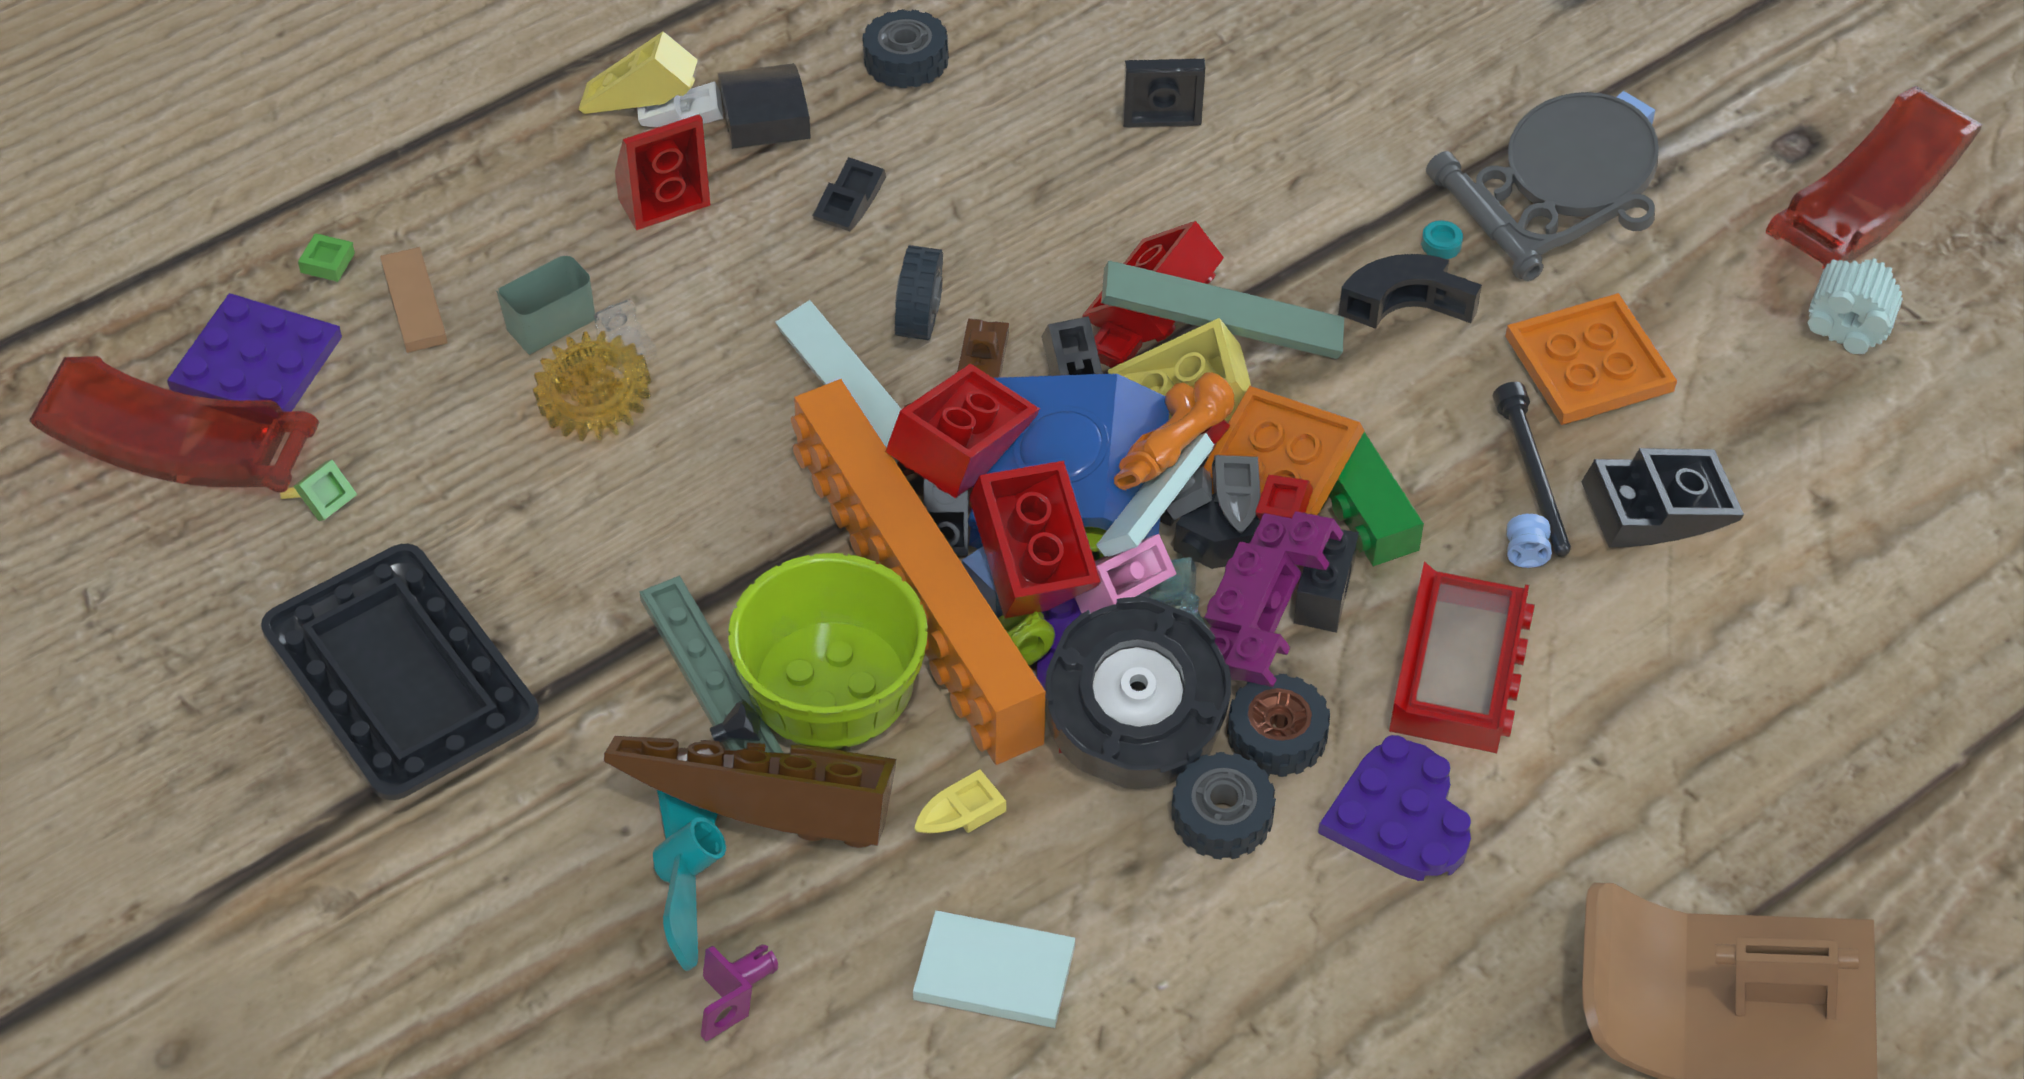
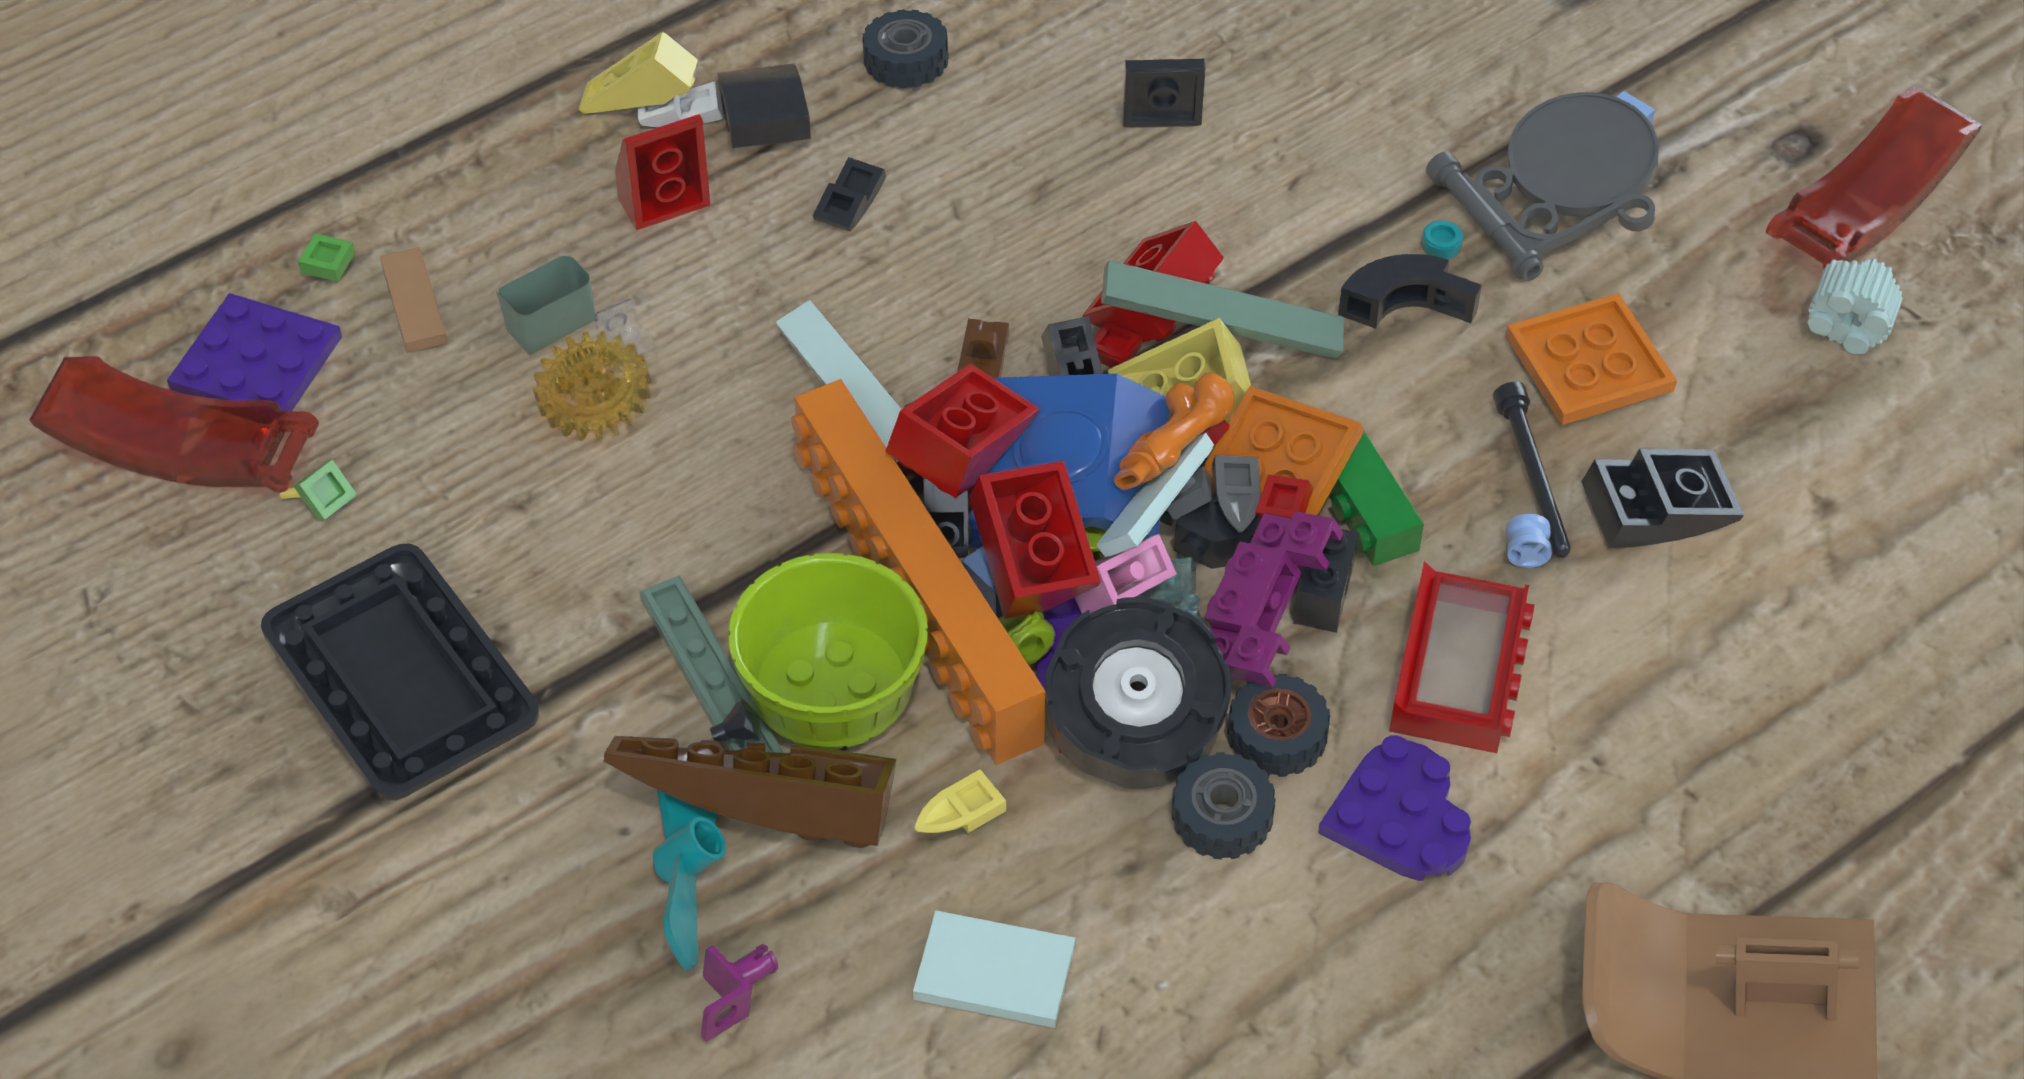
(918, 292): black wheel -> none

